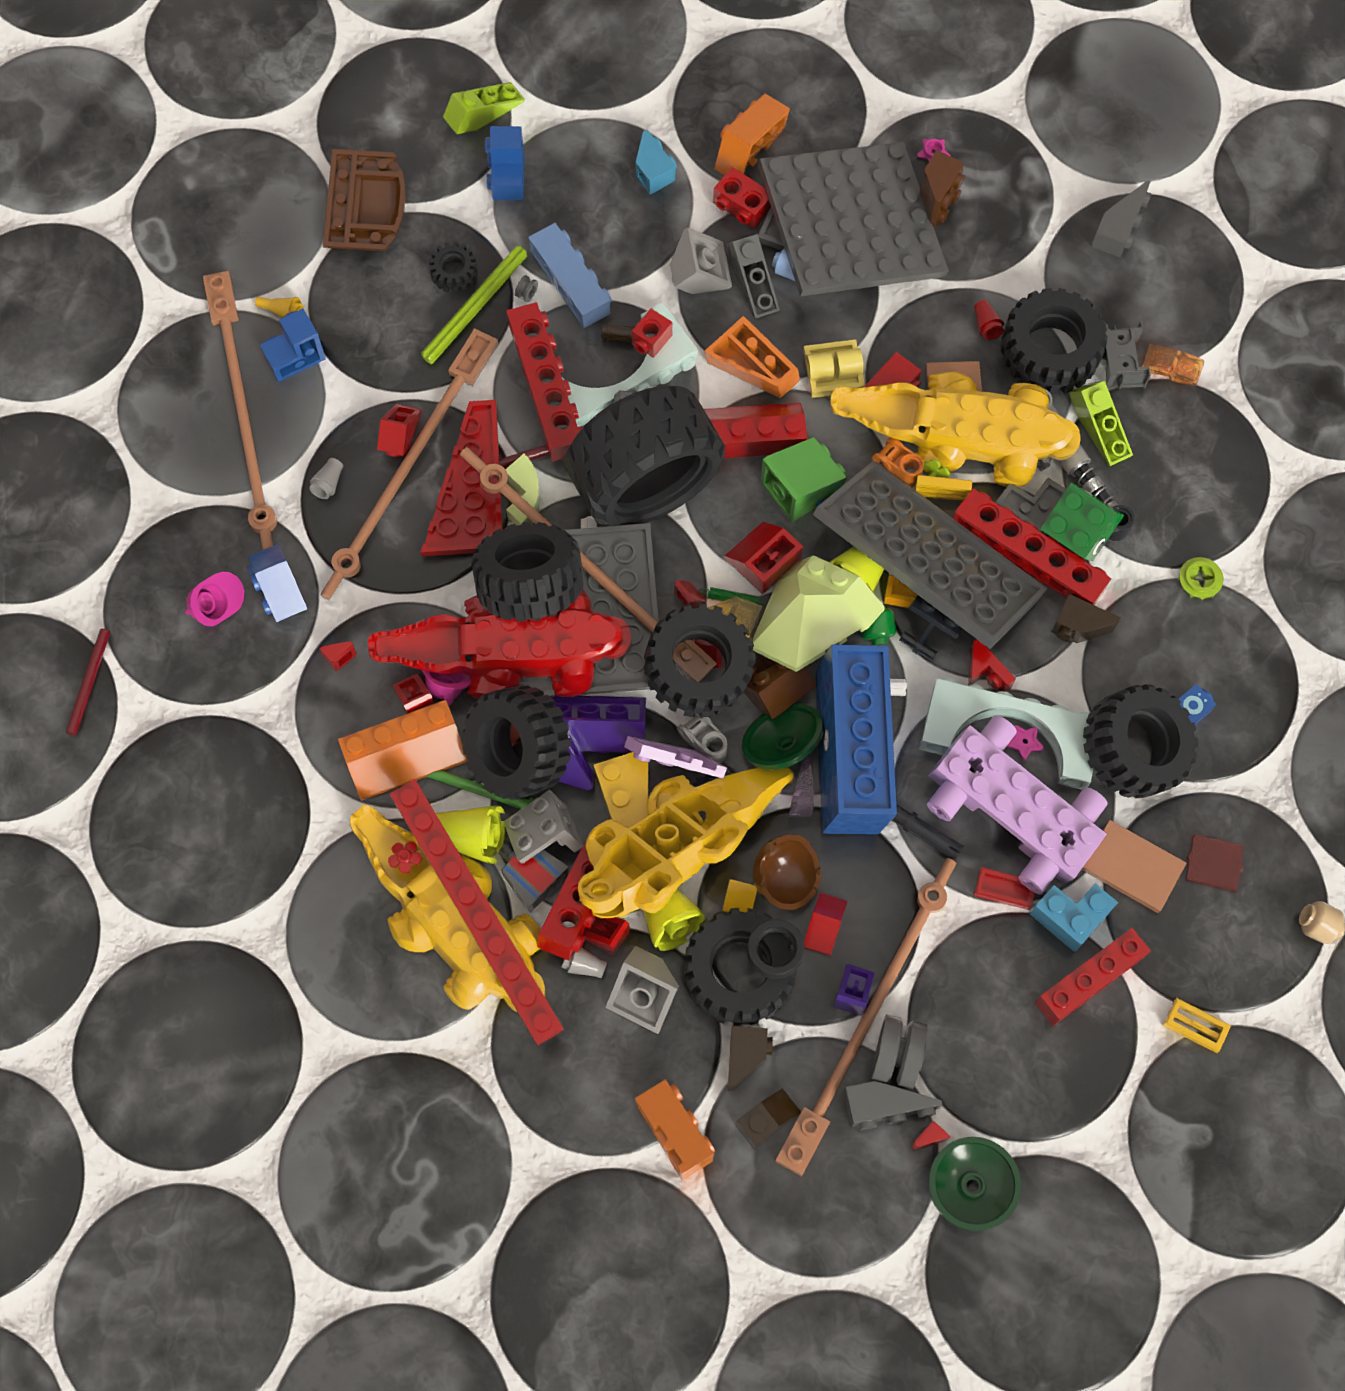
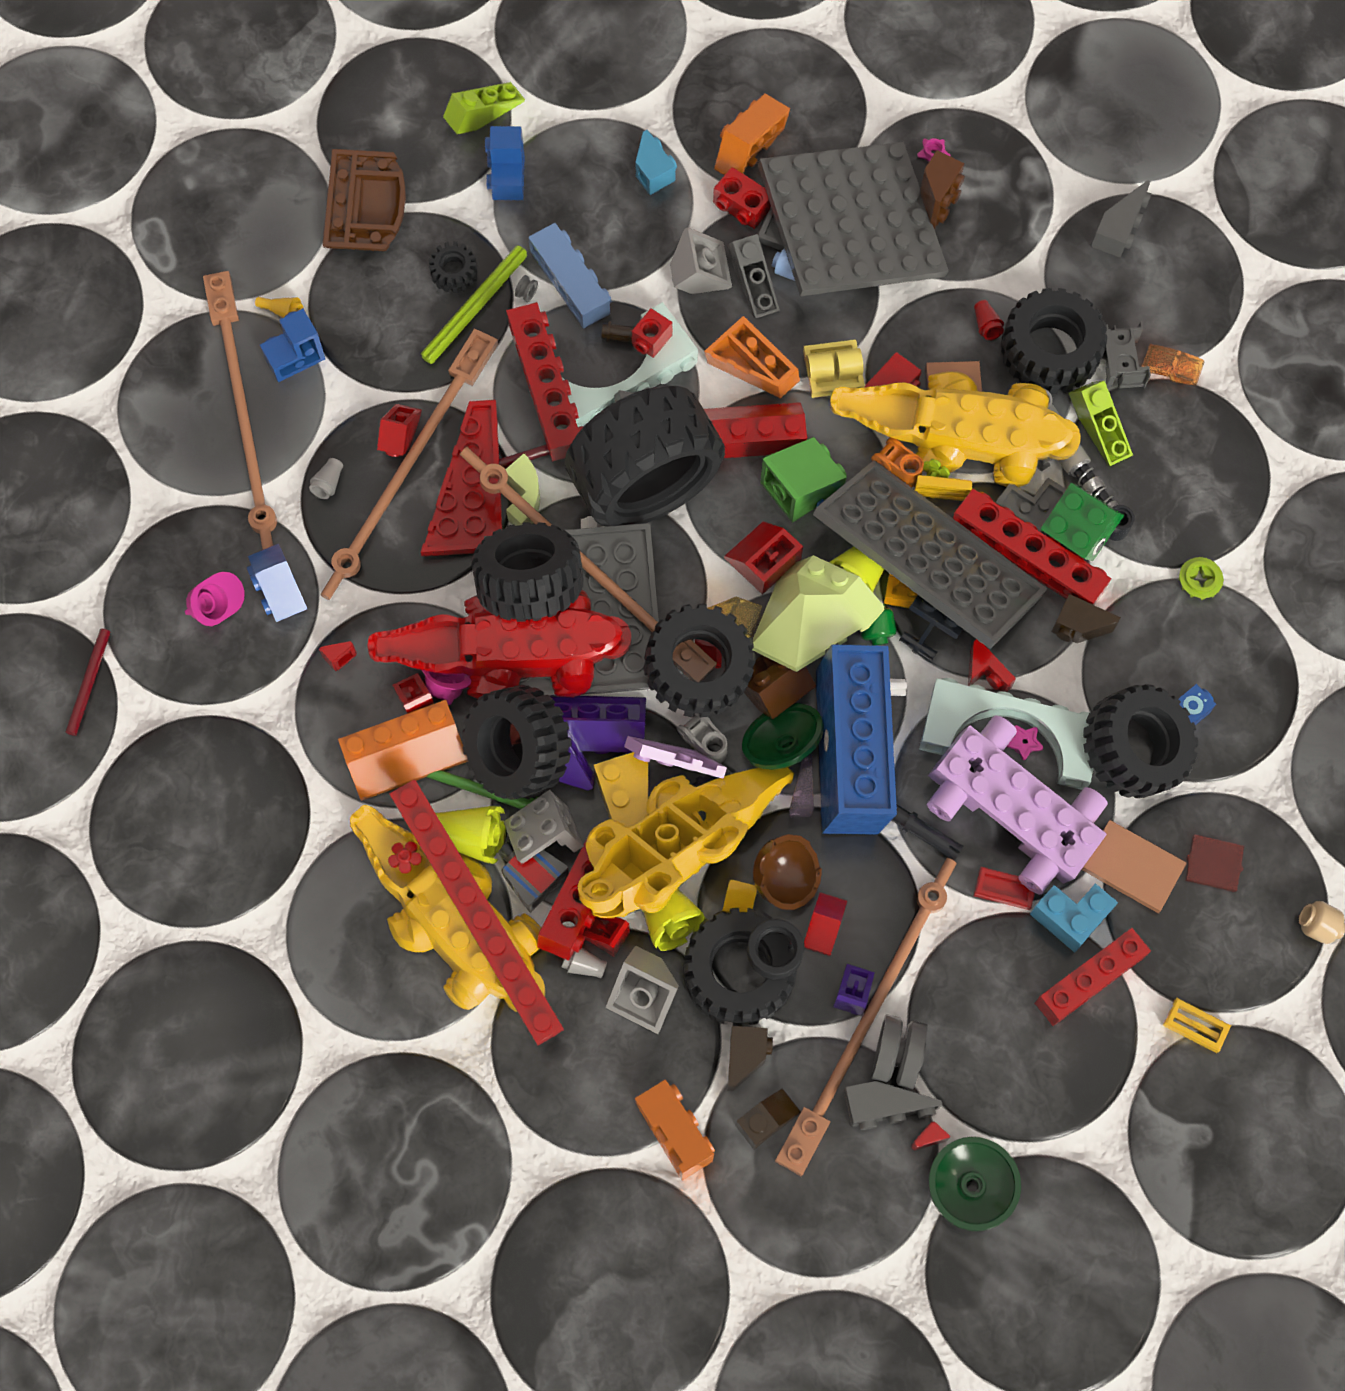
(688, 593): red slope -> none
(723, 595): green piece -> none

